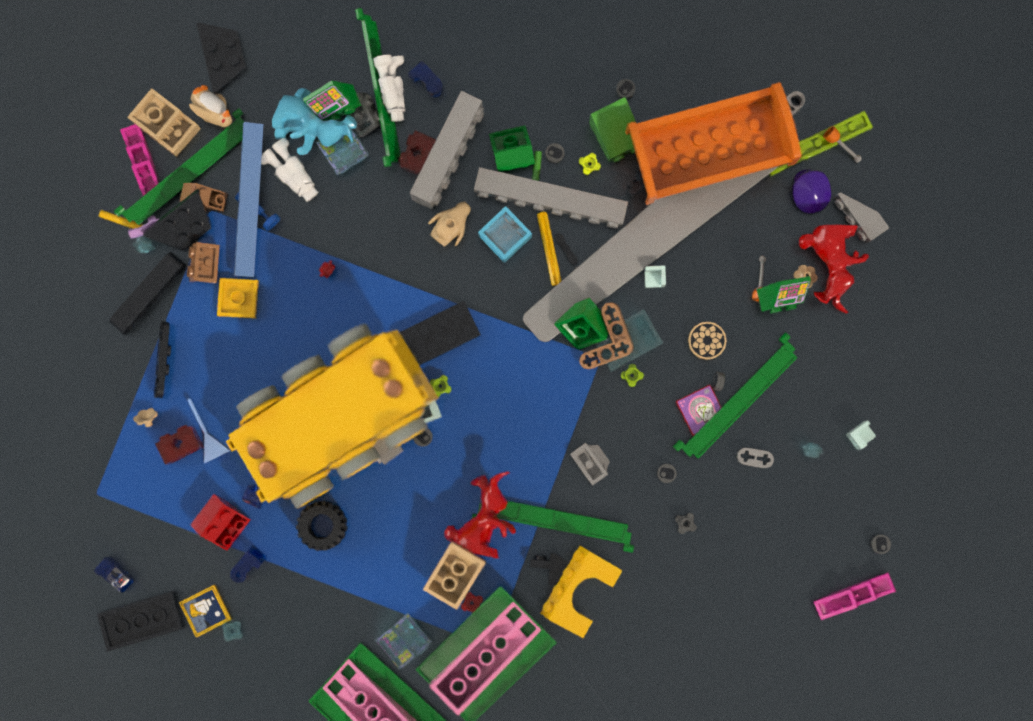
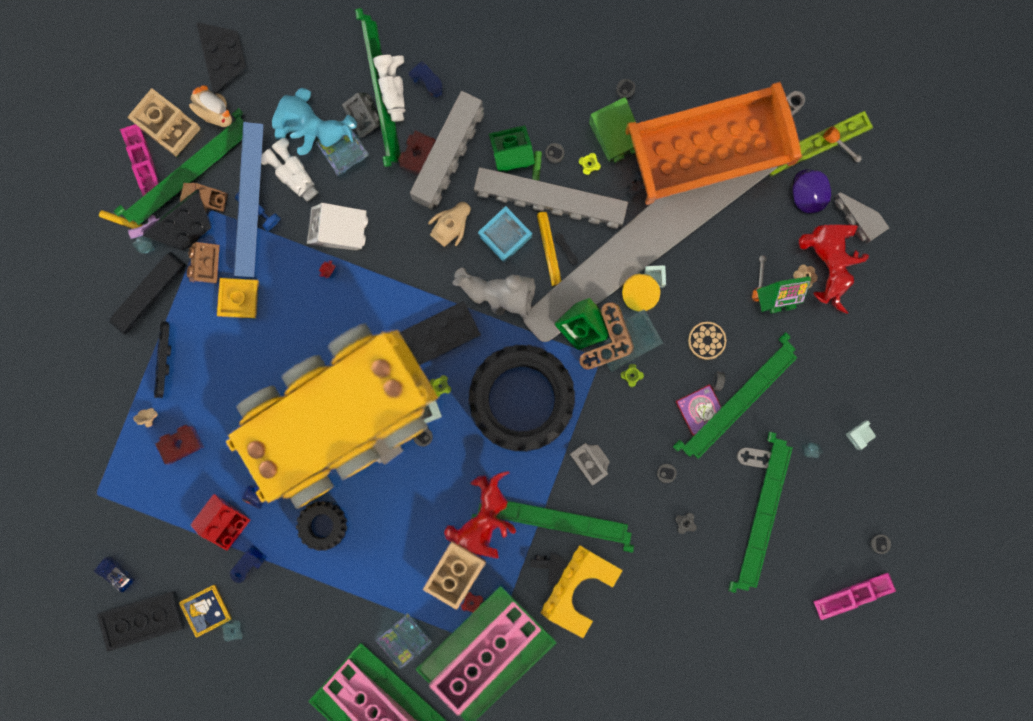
(212, 447): light blue piece -> none
(333, 101): green slope -> none
(337, 227): none -> white slope
(510, 358): none -> black tyre
(512, 293): none -> light grey animal
(641, 292): none -> yellow tile
(764, 515): none -> green piece

